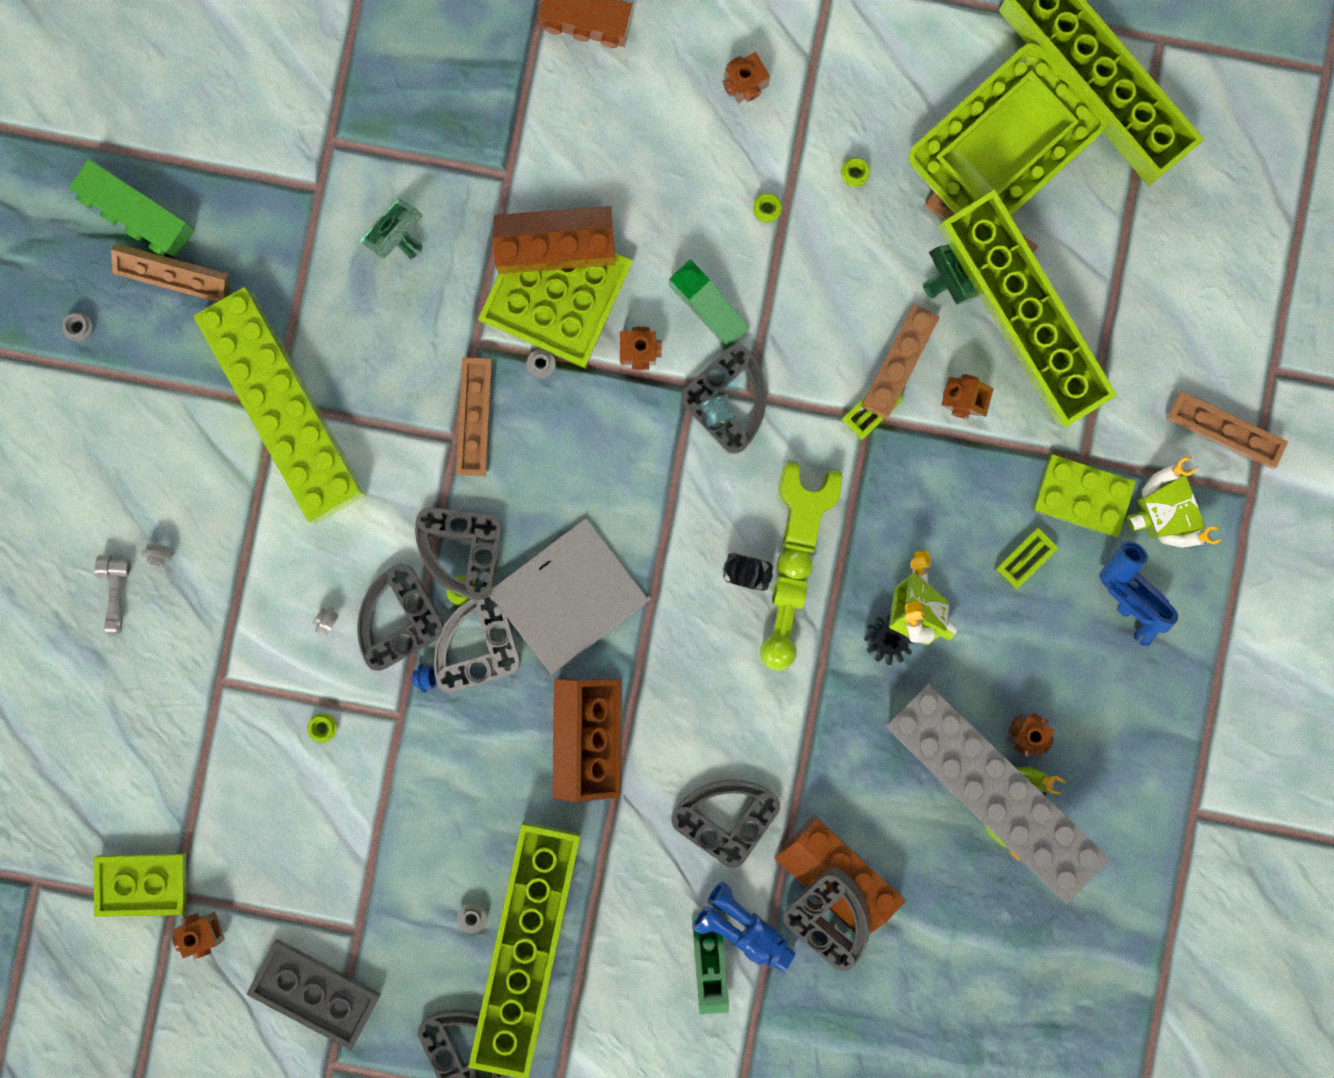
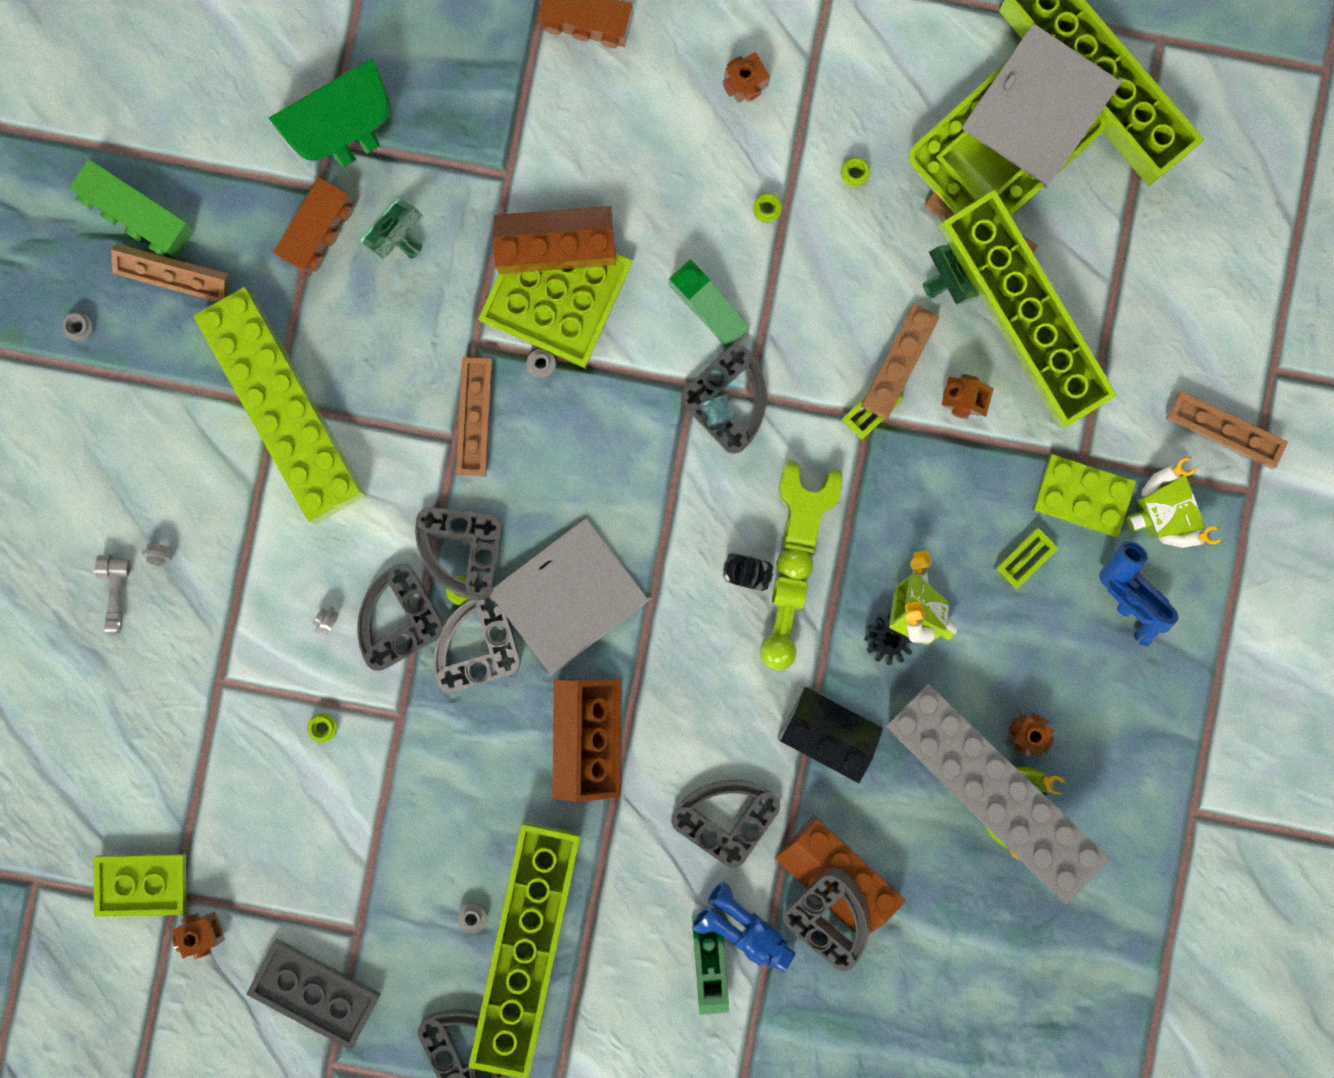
(314, 227): none -> dark orange brick
(337, 116): none -> green hips
(424, 678): blue plate -> none
(639, 337): dark orange brick -> none
(831, 734): none -> black slope
(1045, 105): none -> light grey piece

